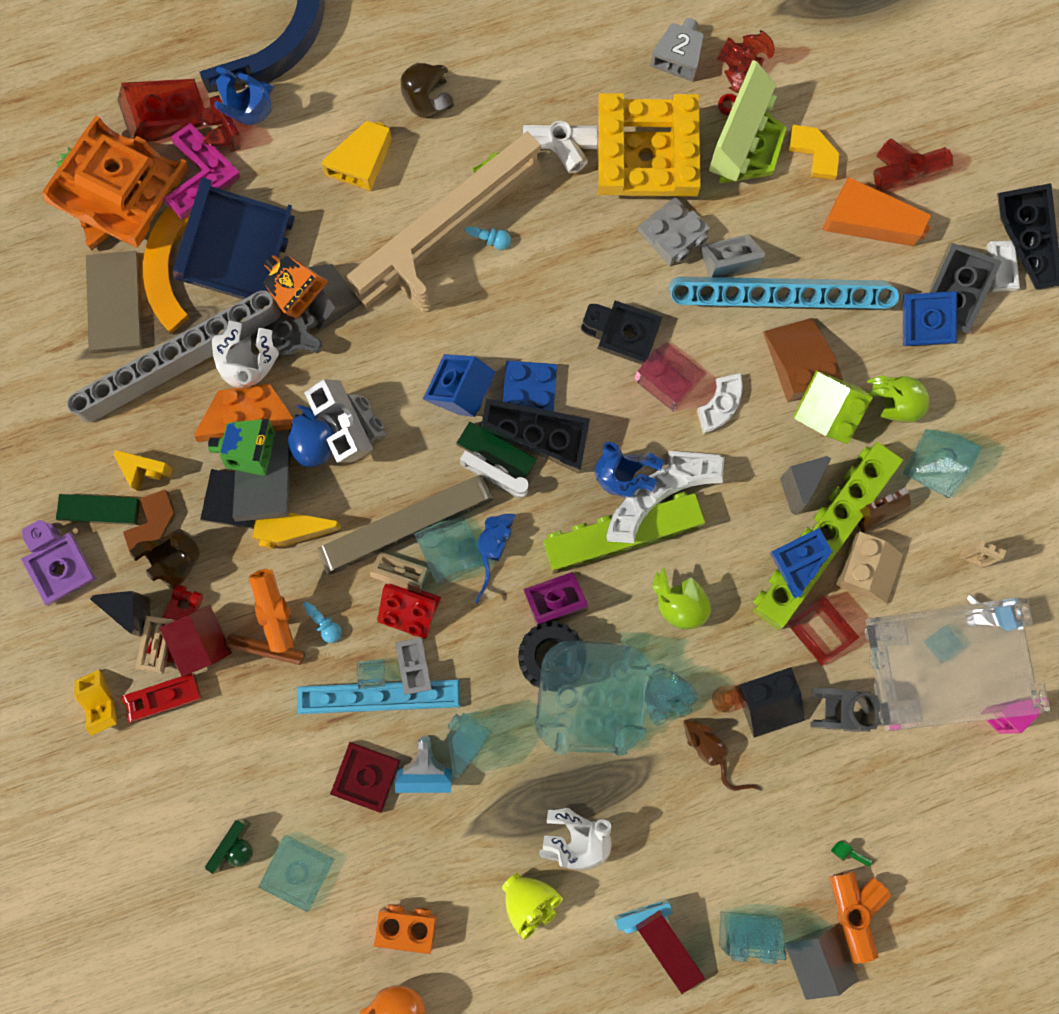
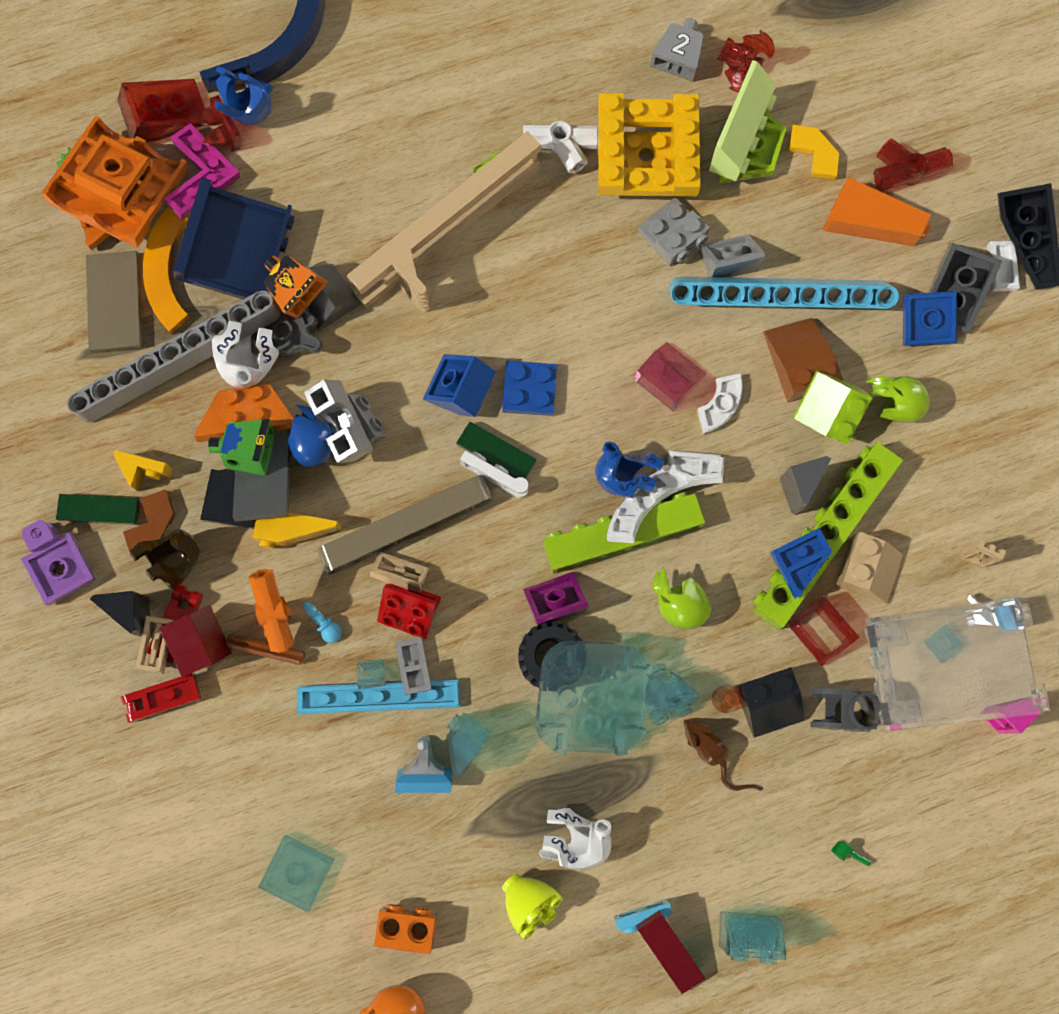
(96, 700): yellow slope -> none
(232, 848): dark green tile -> none
(359, 156): yellow slope -> none
(365, 777): dark red tile -> none
(416, 85): dark brown piece -> none
(449, 549): clear light blue slope -> none
(492, 542): blue animal -> none
(499, 239): medium azure bar -> none
(541, 431): black wedge -> none
(610, 325): black plate -> none
(722, 109): red piece -> none
(822, 963): dark grey slope -> none
(866, 903): orange piece -> none
(885, 509): reddish brown slope -> none
(942, 461): clear light blue slope -> none

